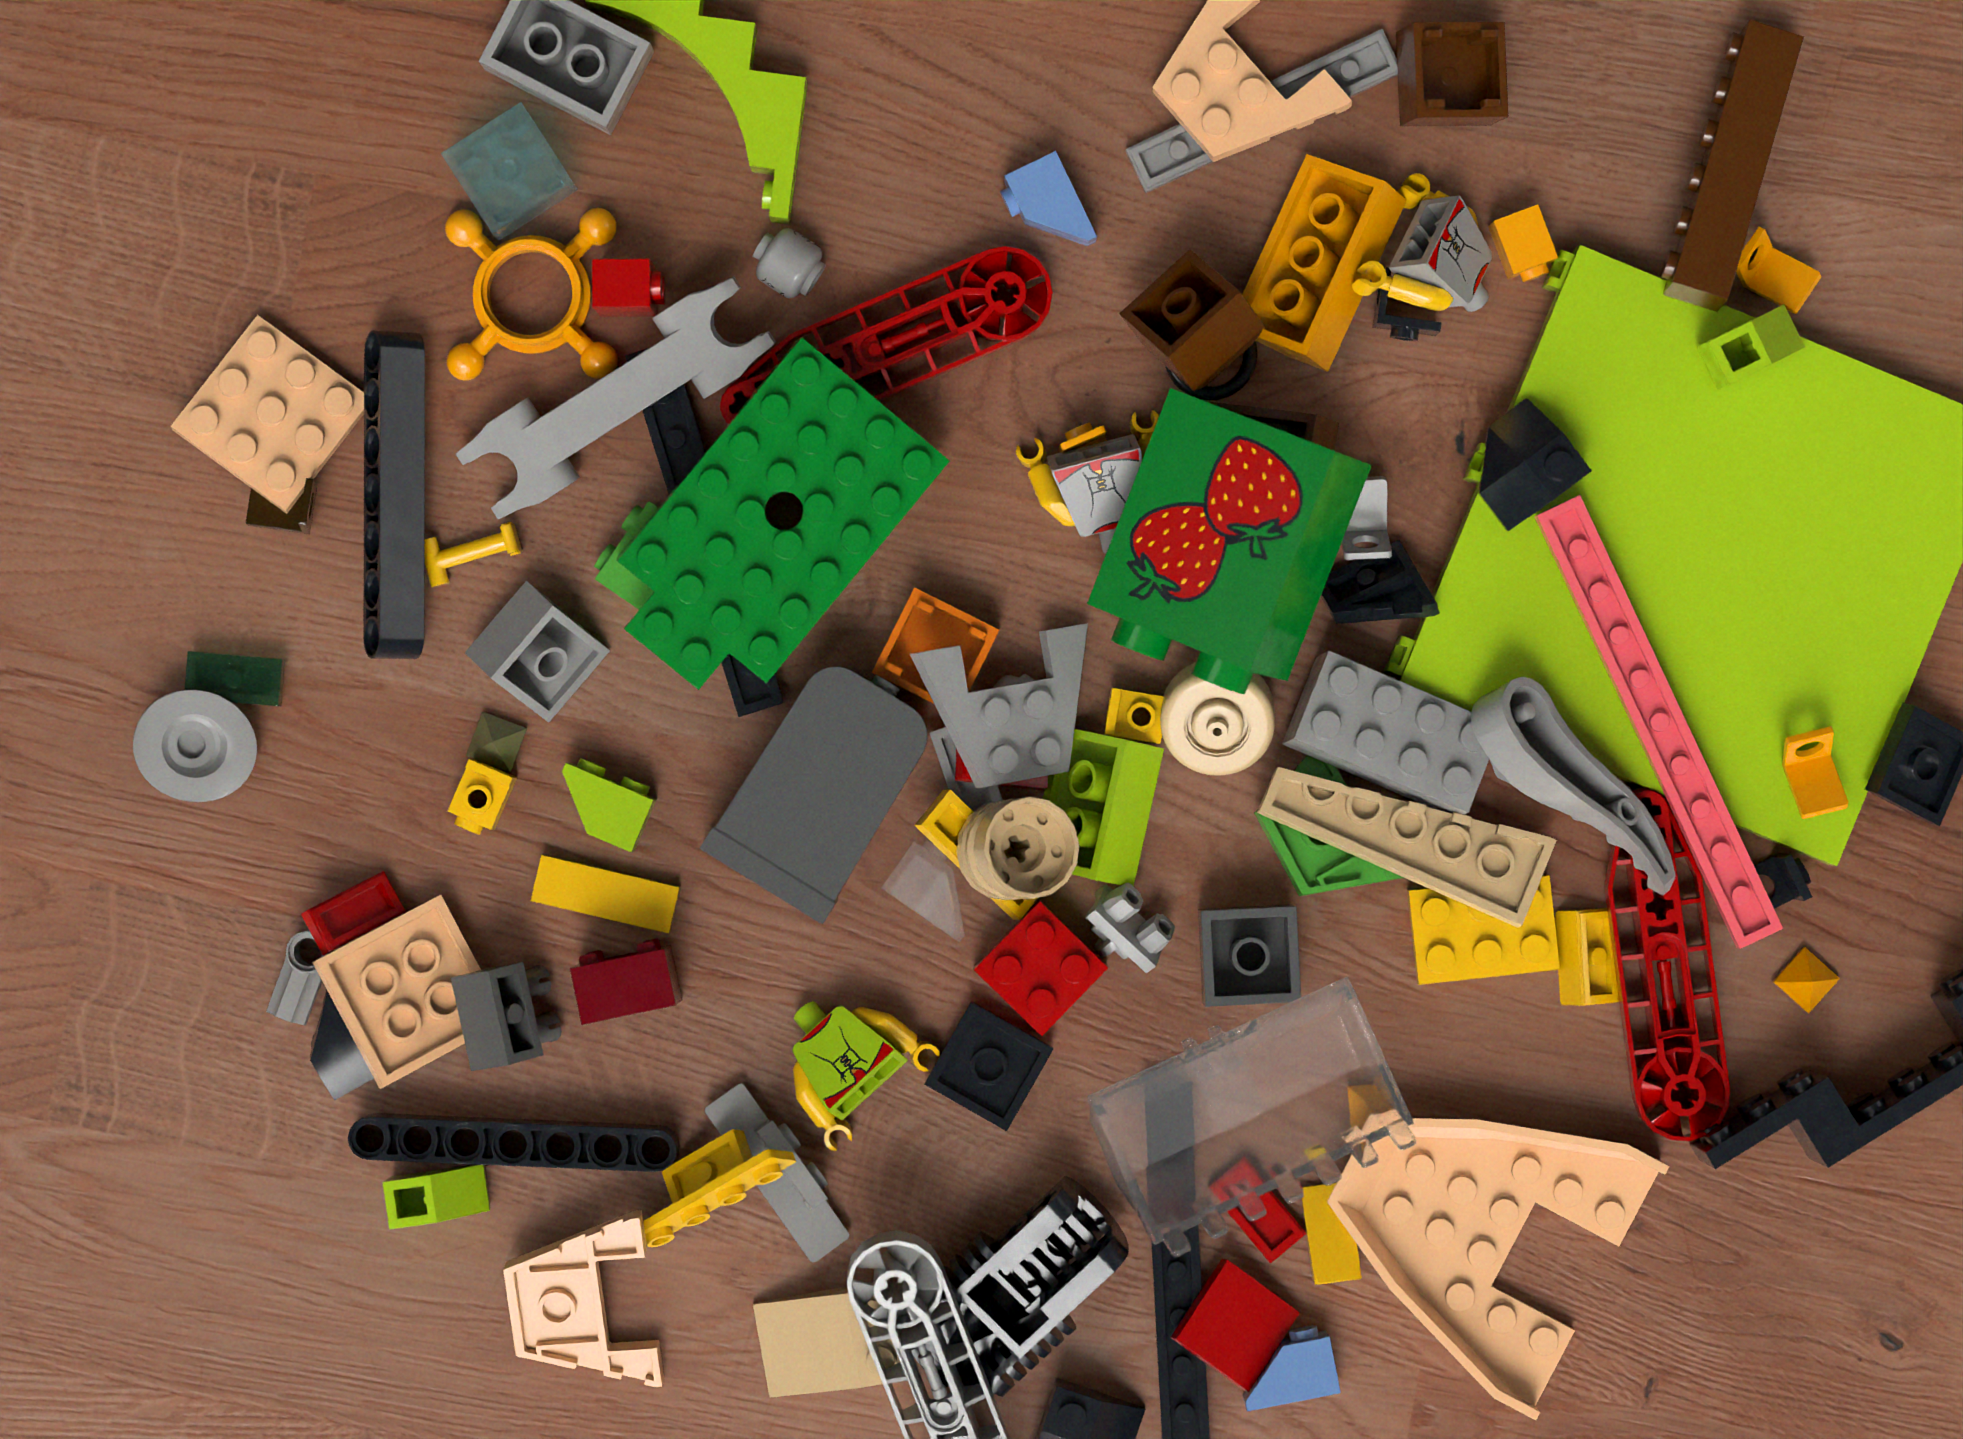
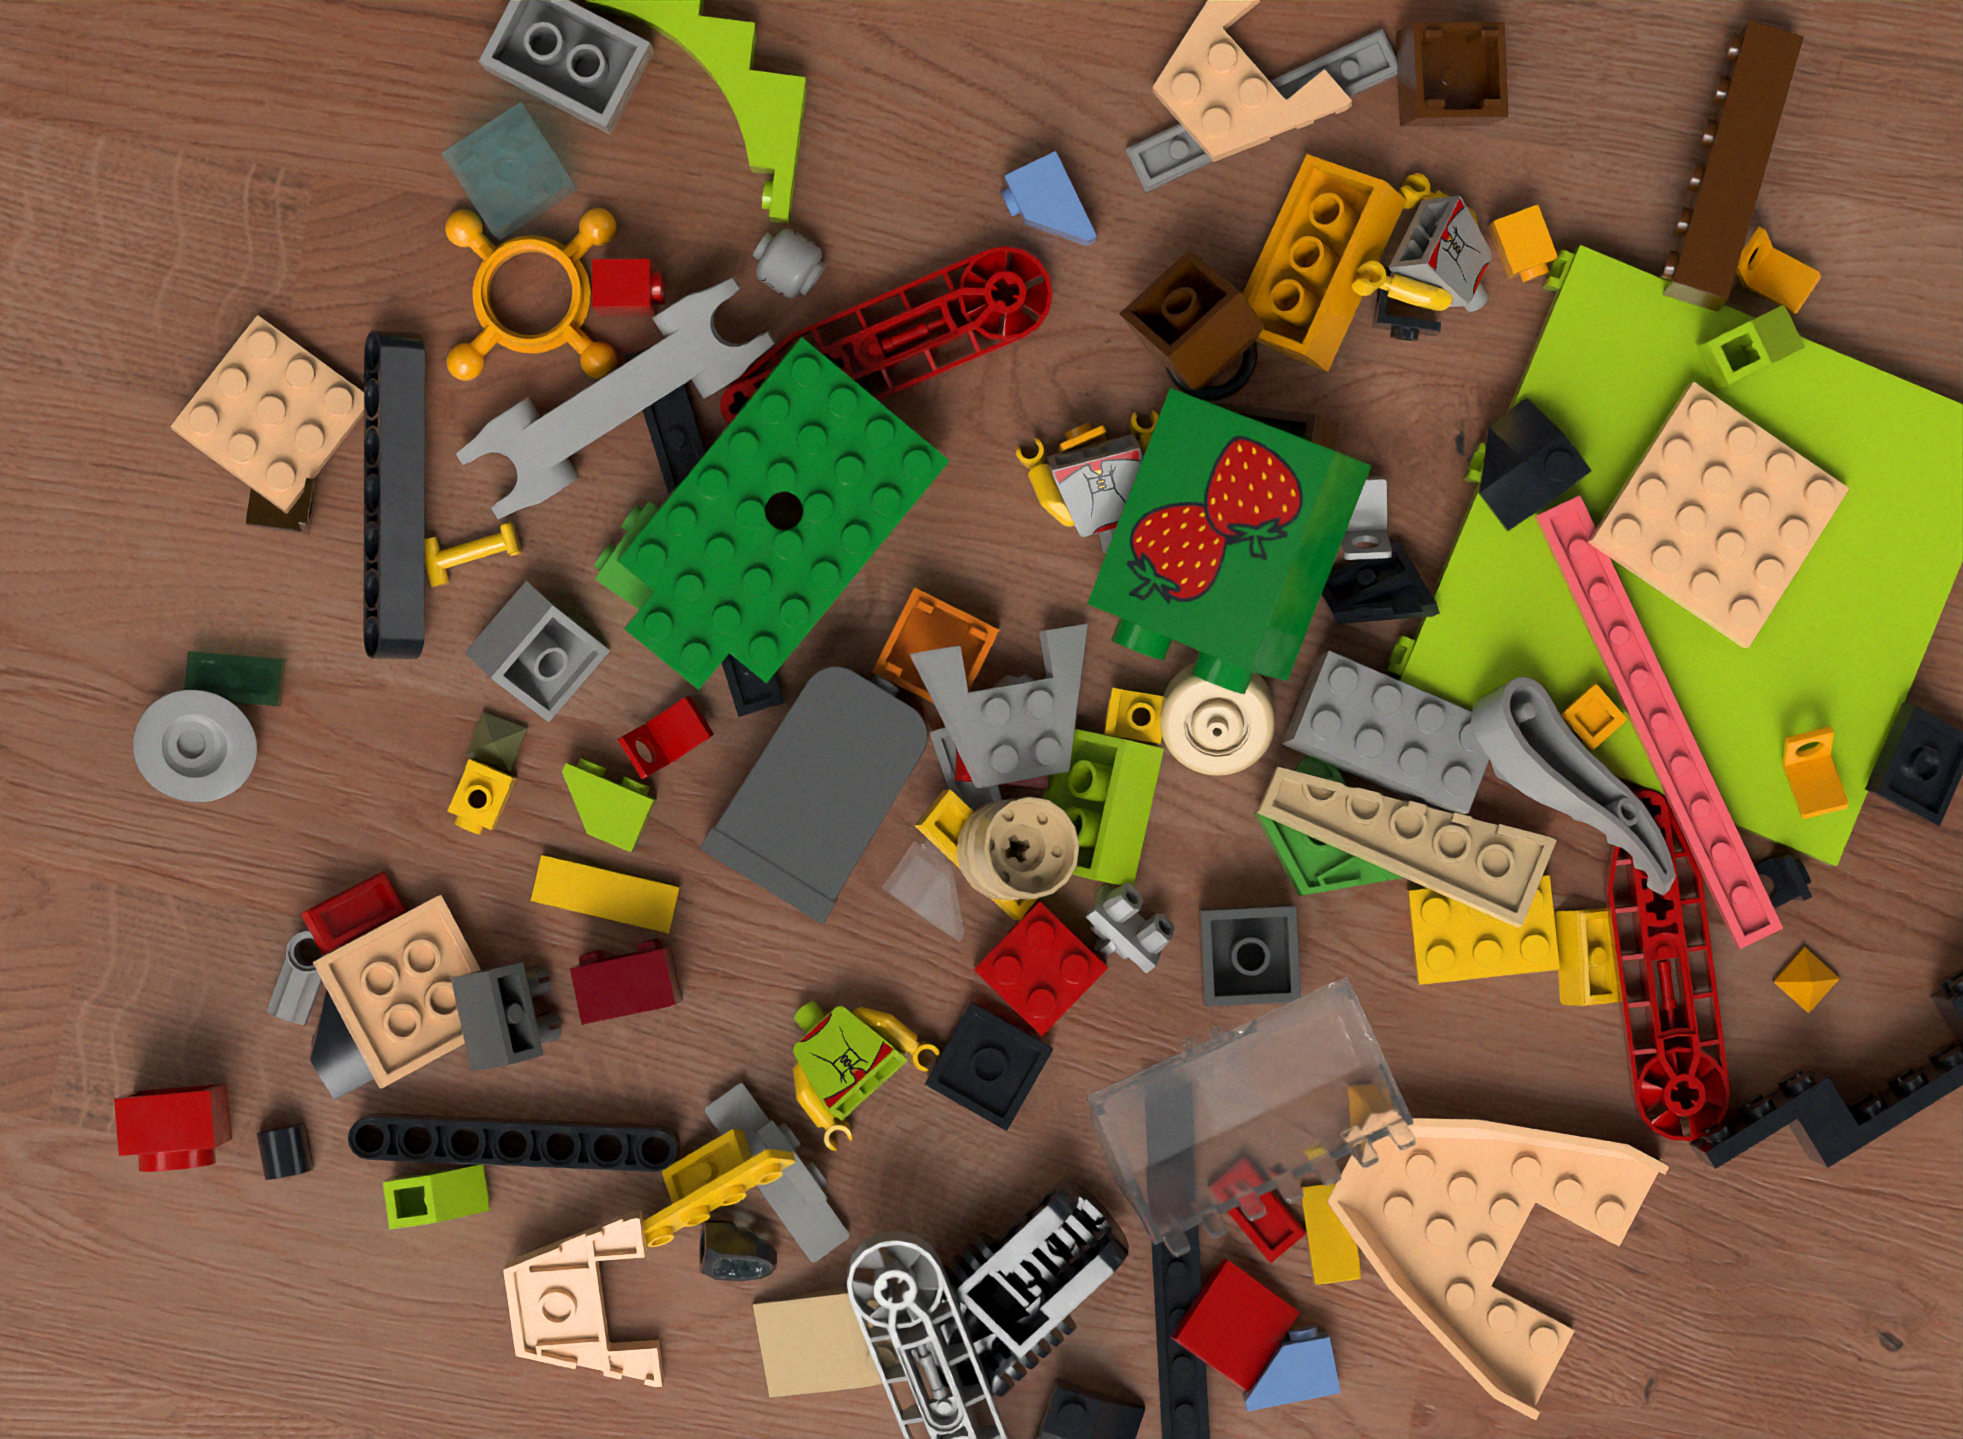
(173, 1126): none -> red piece
(285, 1151): none -> black brick
(667, 737): none -> red bracket
(734, 1253): none -> black rock
(1592, 717): none -> light orange plate
(1718, 515): none -> light nougat plate

